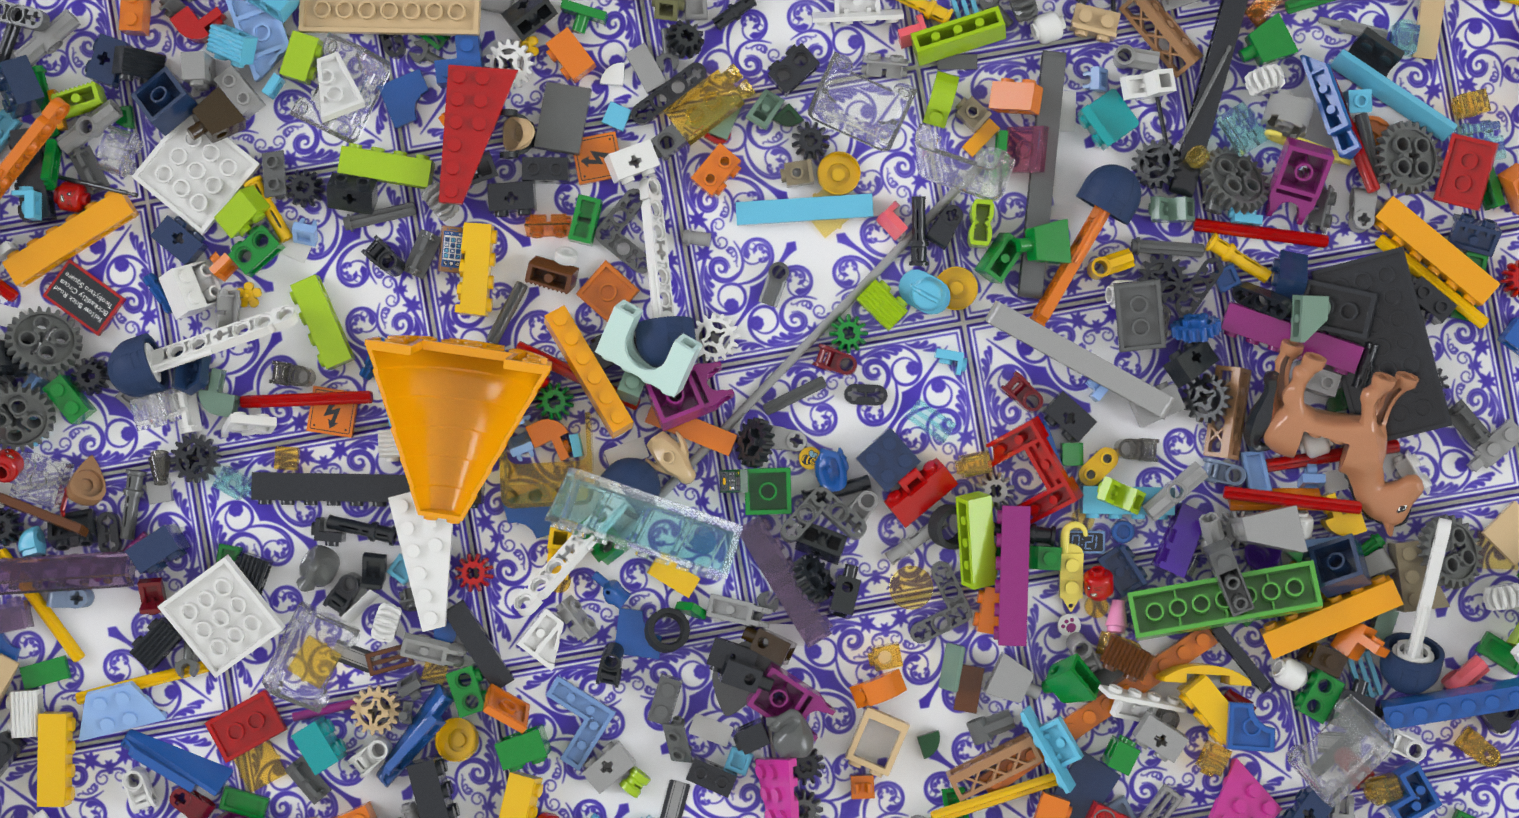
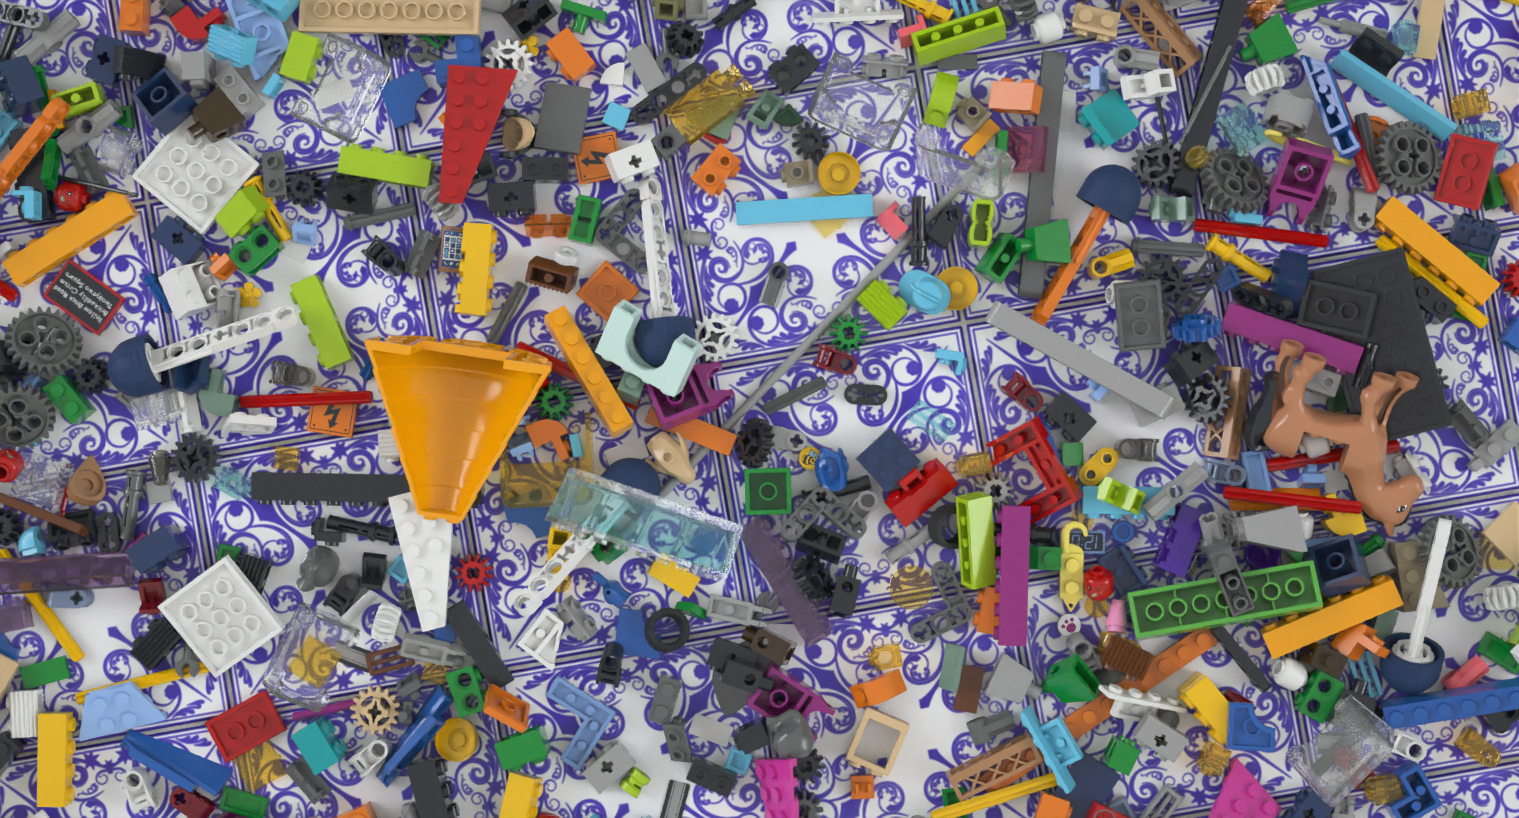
(337, 88): white wing -> none
(733, 481): tile -> none
(929, 743): dark green tile -> none
(1179, 674): yellow slope -> none
(1308, 315): sand green slope -> none
(1358, 100): medium azure bracket -> none

